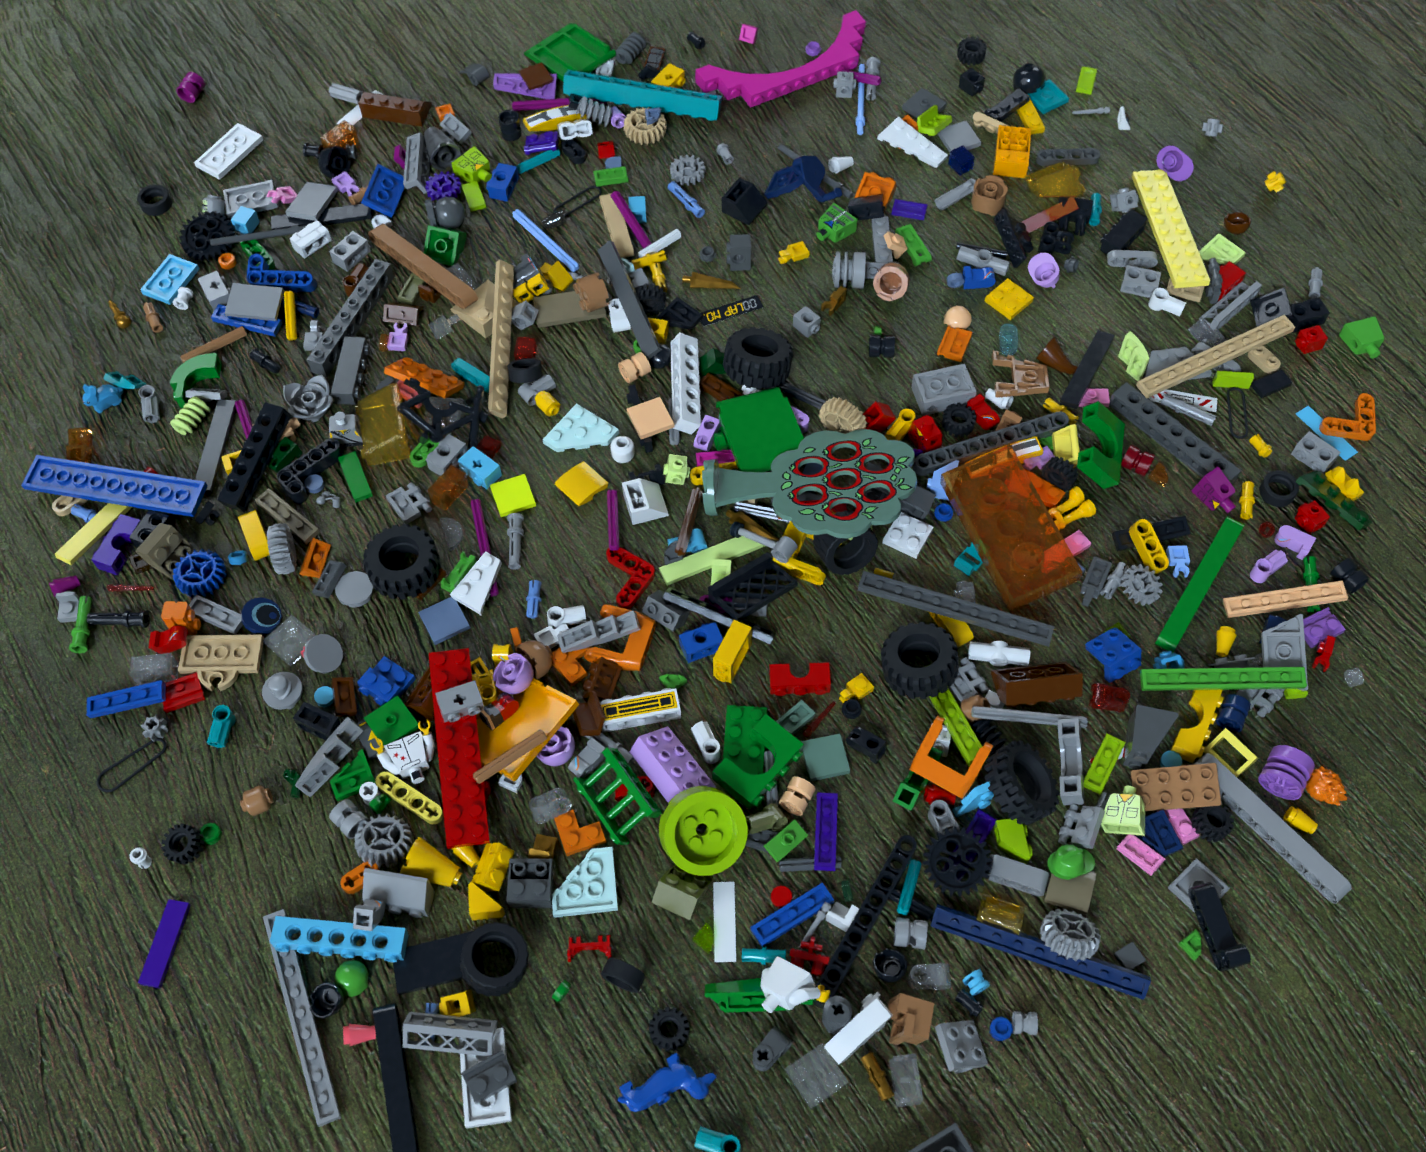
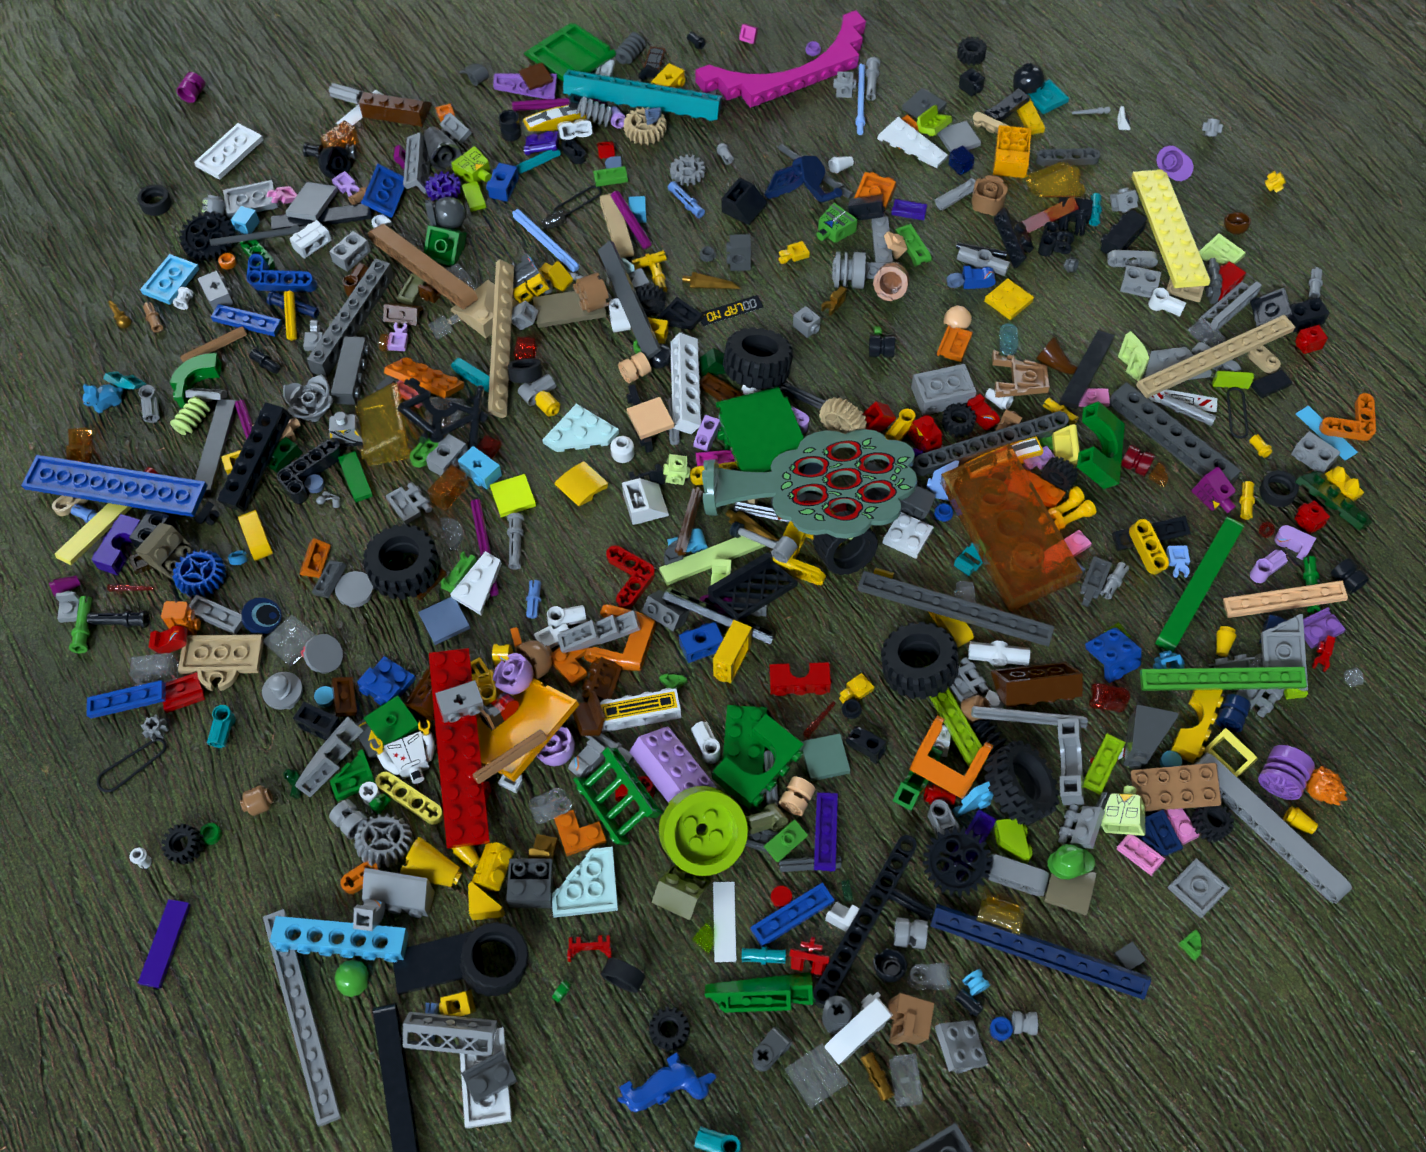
(254, 302): light grey tile -> none
(281, 548): light grey gear -> none
(286, 514): dark tan plate -> none
(326, 1000): black hair -> none
(357, 1034): coral cone -> none
(613, 525): magenta axle -> none
(661, 243): white axle -> none
(719, 441): green tile -> none
(789, 986): white torso -> none
(796, 717): sand green plate -> none
(820, 916): light grey piece -> none
(866, 78): magenta axle -> none
(909, 887): teal axle -> none
(1044, 270): lavender piece -> none
(1070, 934): light grey gear -> none
(1086, 80): lime tile -> none
(1140, 583): light grey gear -> none
(1216, 928): black beam -> none
(1363, 336): bright green torso -> none

